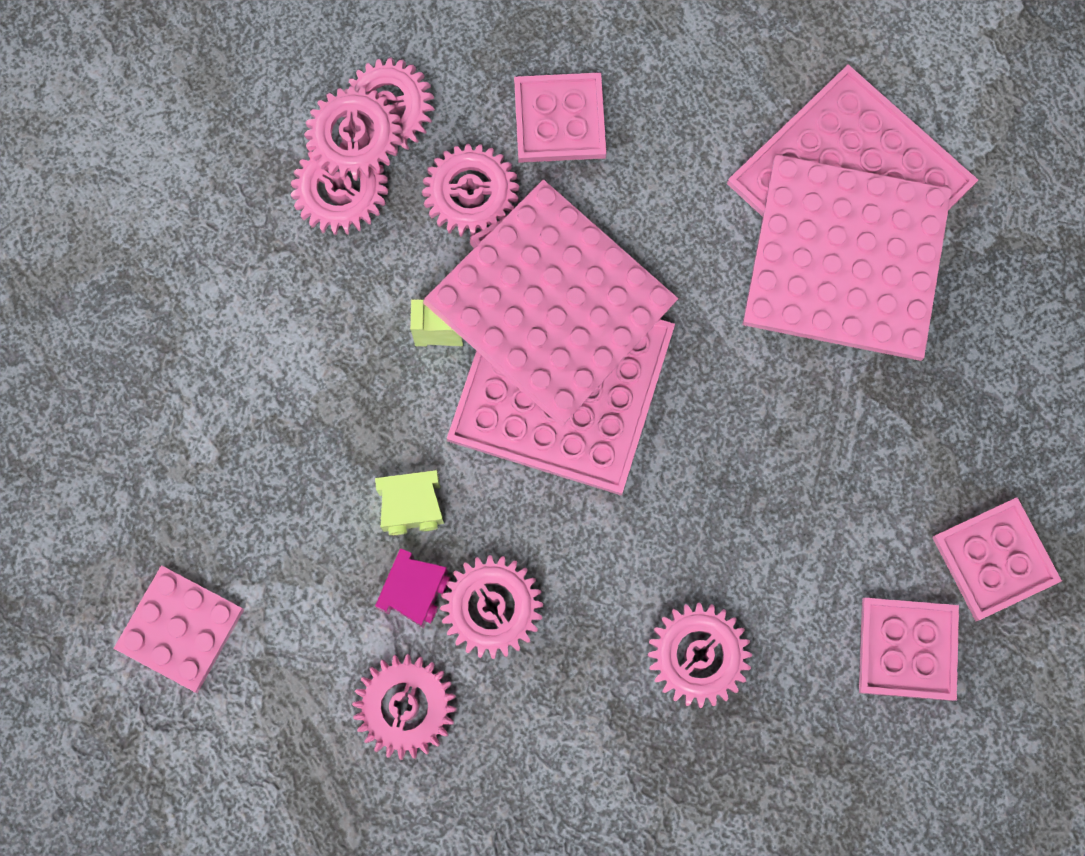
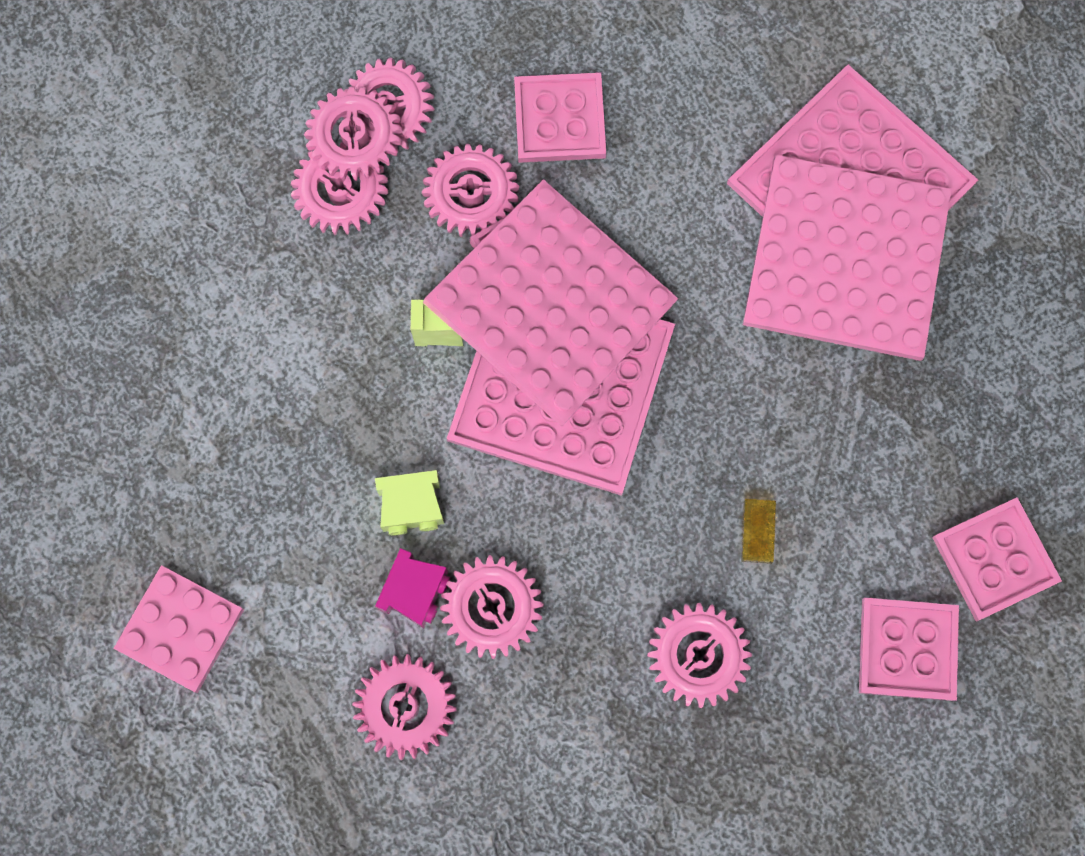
(758, 531): none -> clear yellow plate

